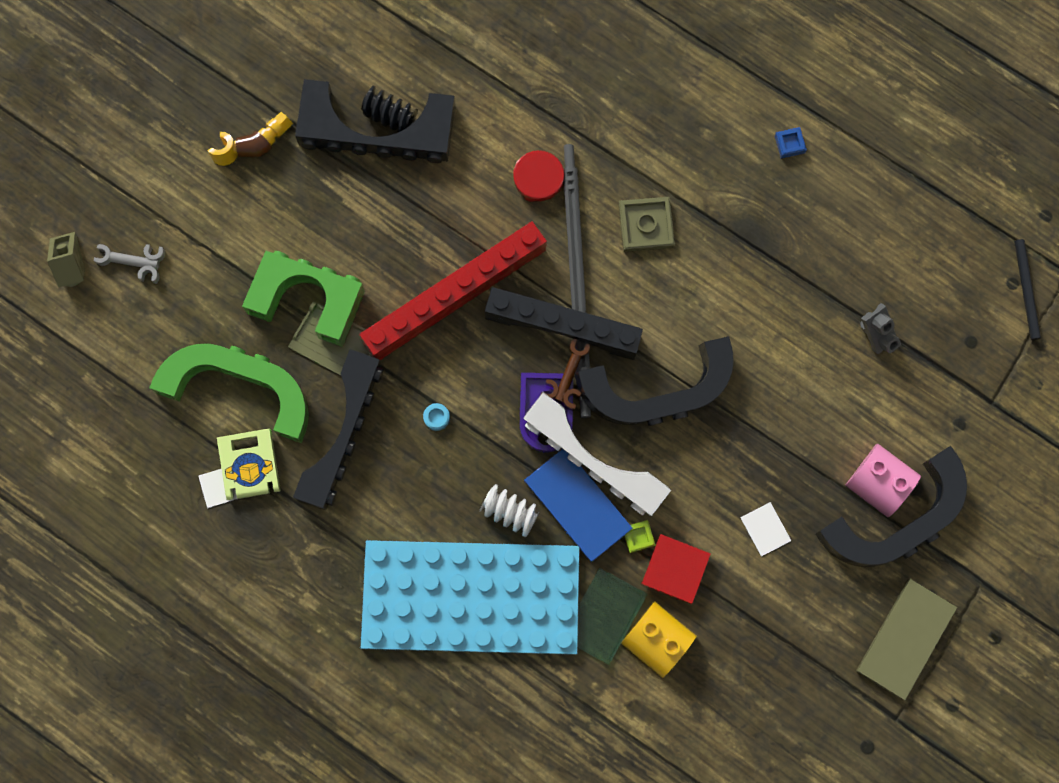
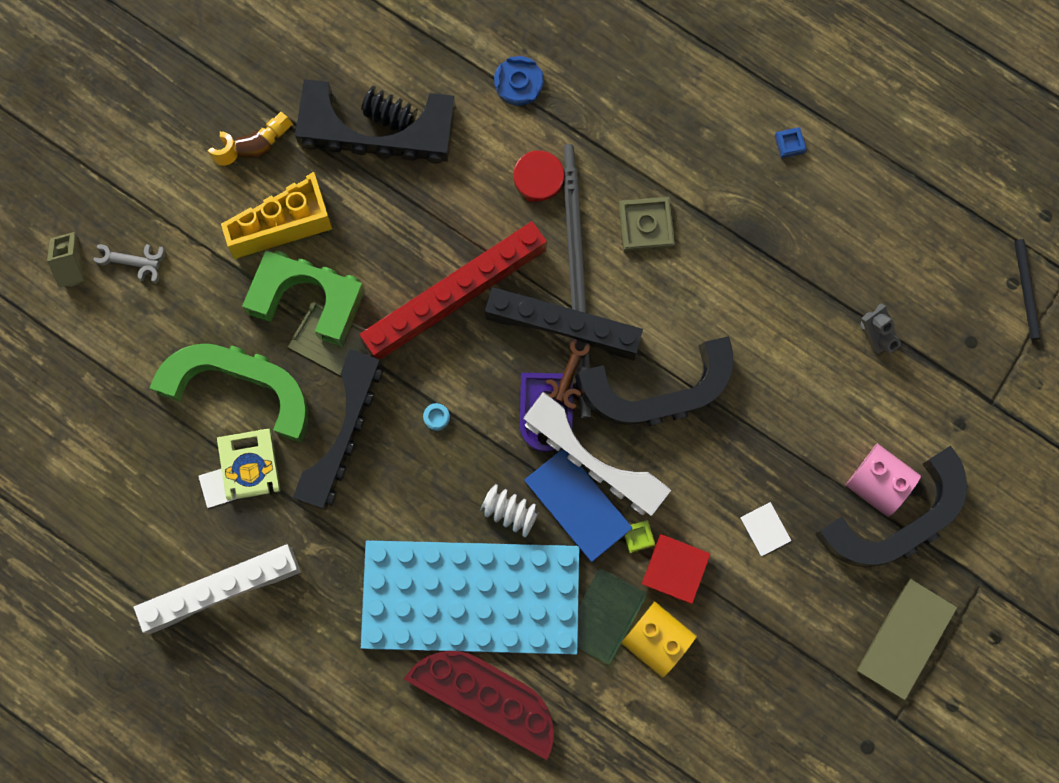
(206, 592): none -> white arch
(279, 220): none -> yellow wedge
(487, 697): none -> dark red plate
(518, 80): none -> blue tile

